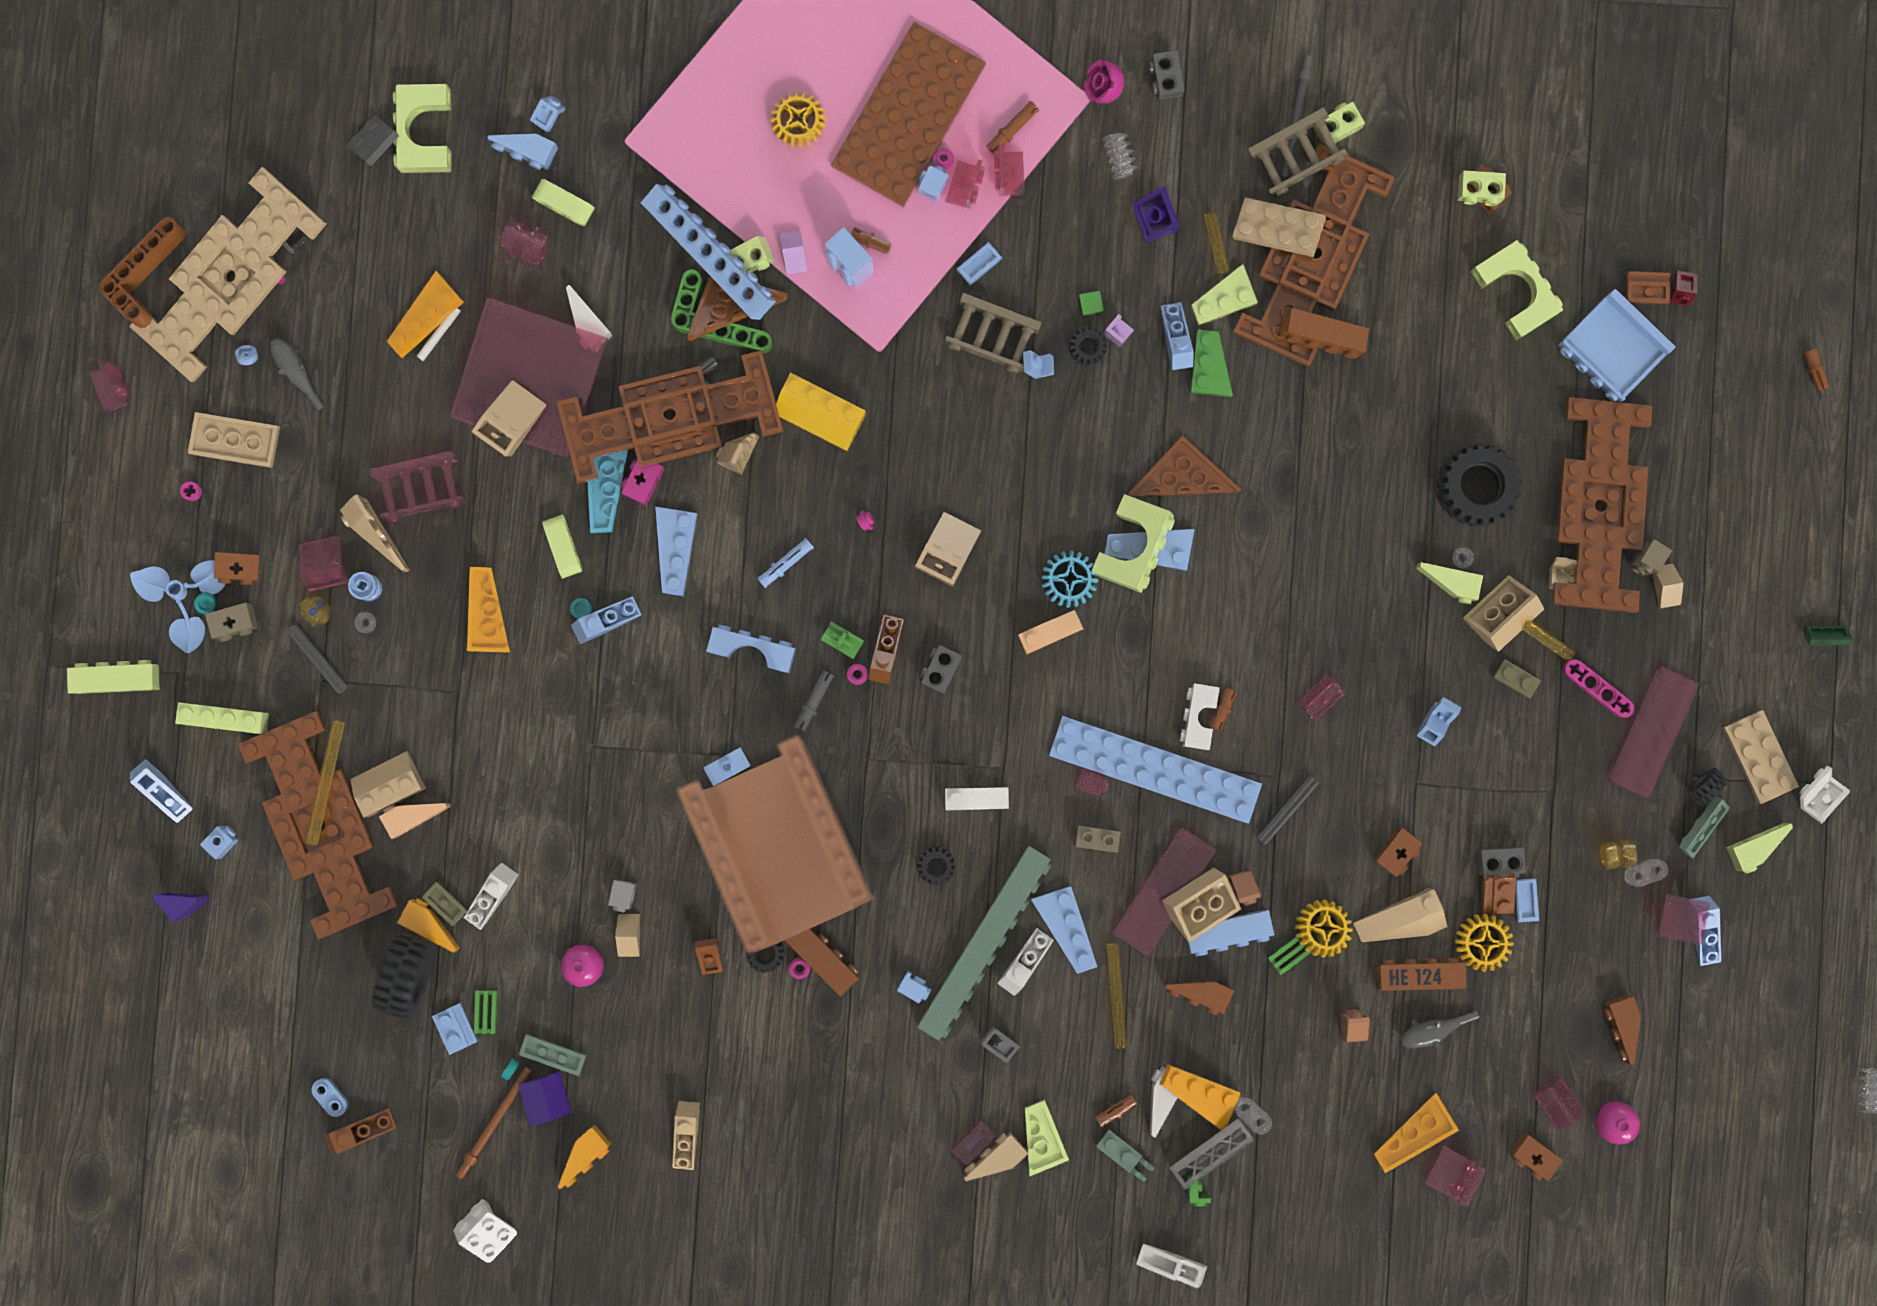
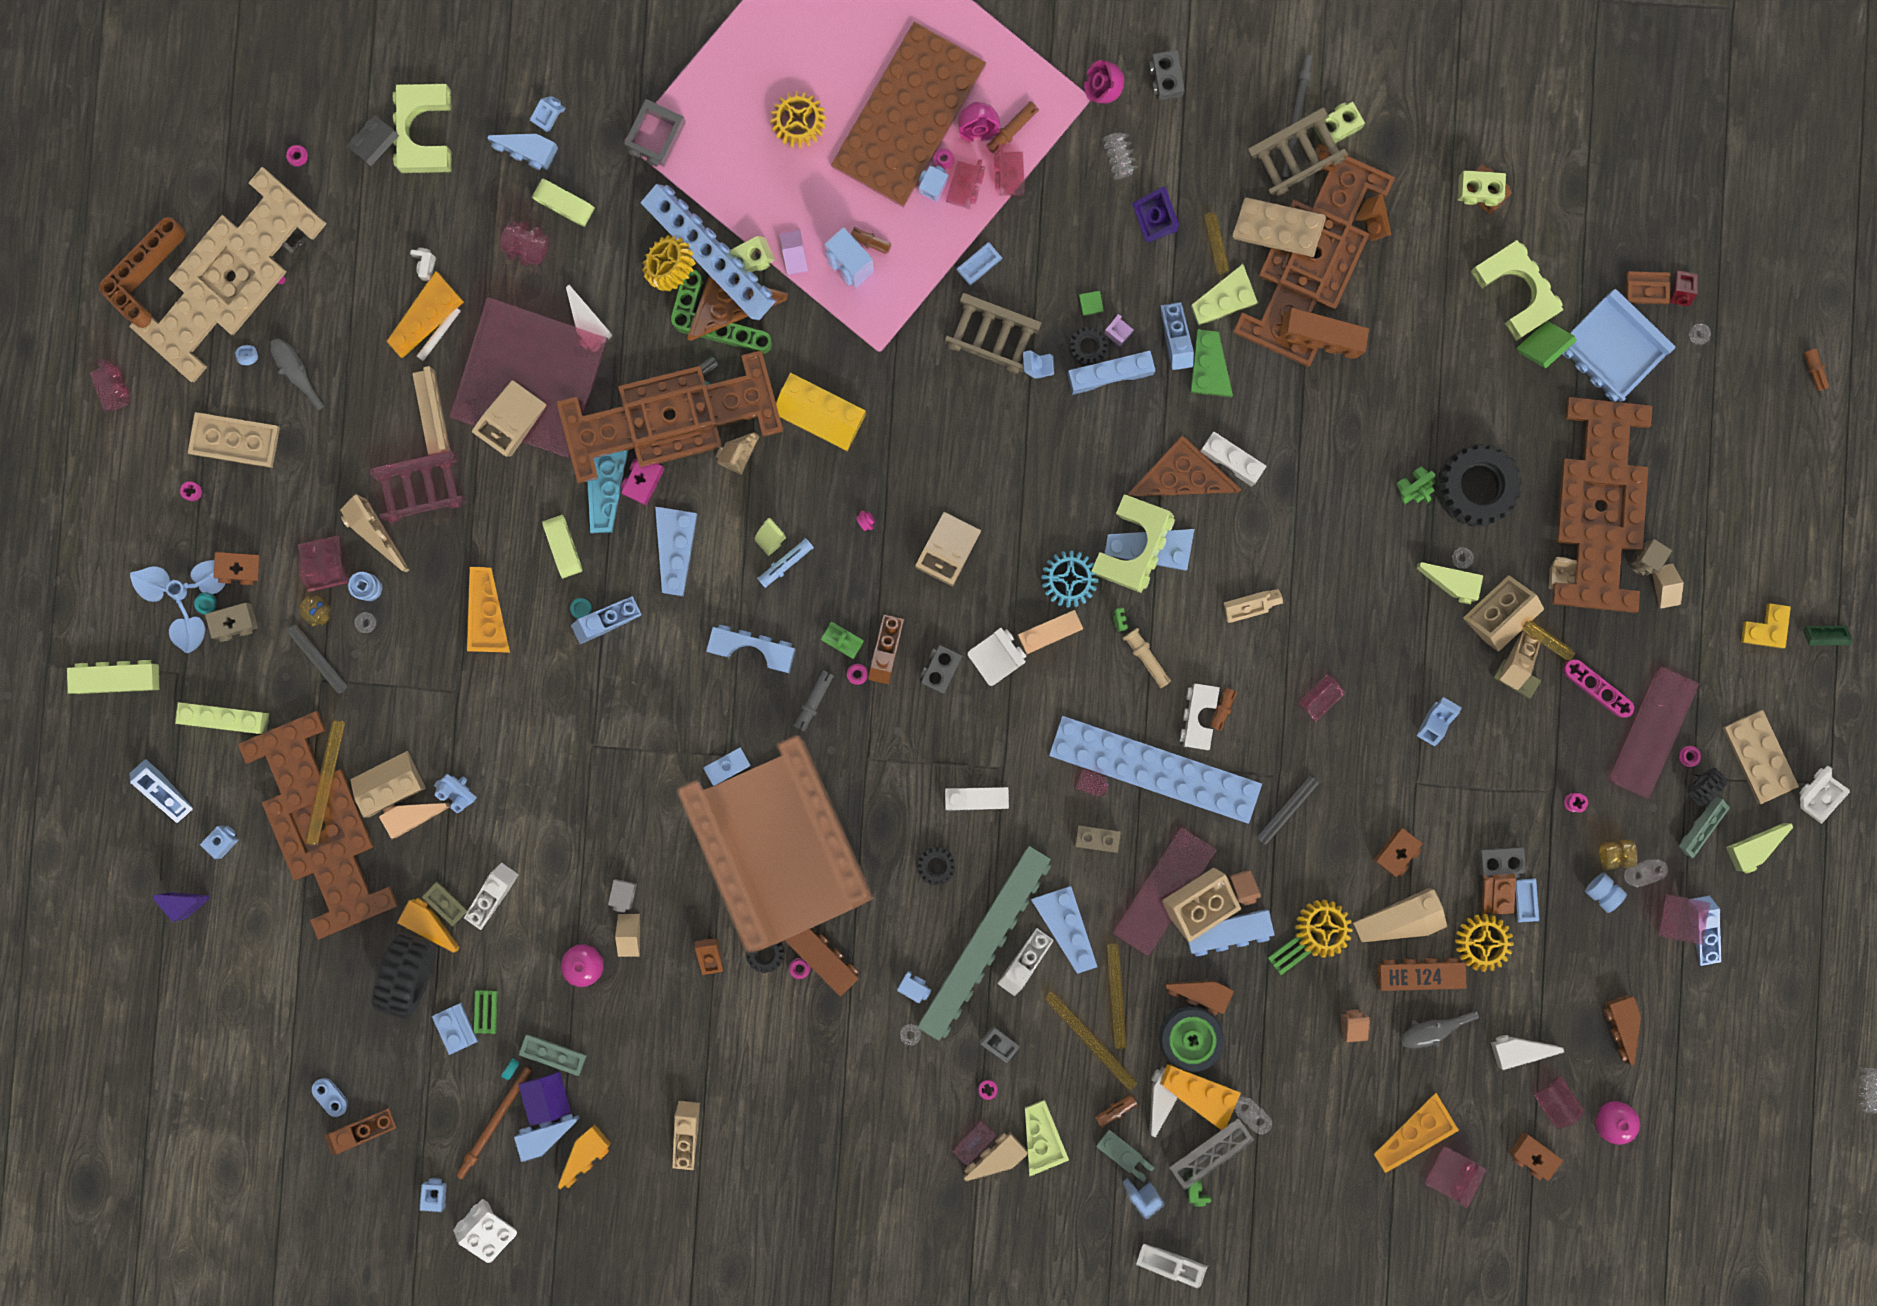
(292, 151): none -> dark pink plate
(426, 265): none -> white bracket
(428, 1200): none -> light blue brick
(431, 411): none -> tan fence
(455, 790): none -> light blue hips
(535, 1142): none -> light blue slope
(661, 113): none -> dark grey window
(668, 263): none -> yellow gear
(769, 537): none -> yellowish green slope
(910, 1027): none -> clear plate
(978, 121): none -> dark pink cylinder
(991, 1084): none -> dark pink bush
(997, 656): none -> white bracket
(1089, 1039): none -> clear yellow axle
(1111, 371): none -> light blue arch
(1118, 620): none -> bright green tile
(1141, 649): none -> tan pin
(1145, 1199): none -> light blue fence
(1207, 1040): none -> wheel
(1226, 453): none -> white arch
(1251, 605): none -> tan hinge
(1375, 214): none -> dark orange slope
(1418, 490): none -> bright green hips
(1516, 1051): none -> white slope
(1520, 661): none -> tan slope
(1546, 344): none -> bright green tile
(1580, 807): none -> dark pink bush
(1603, 890): none -> light blue wheel
(1696, 756): none -> dark pink plate
(1706, 334): none -> clear plate
(1771, 633): none -> yellow plate

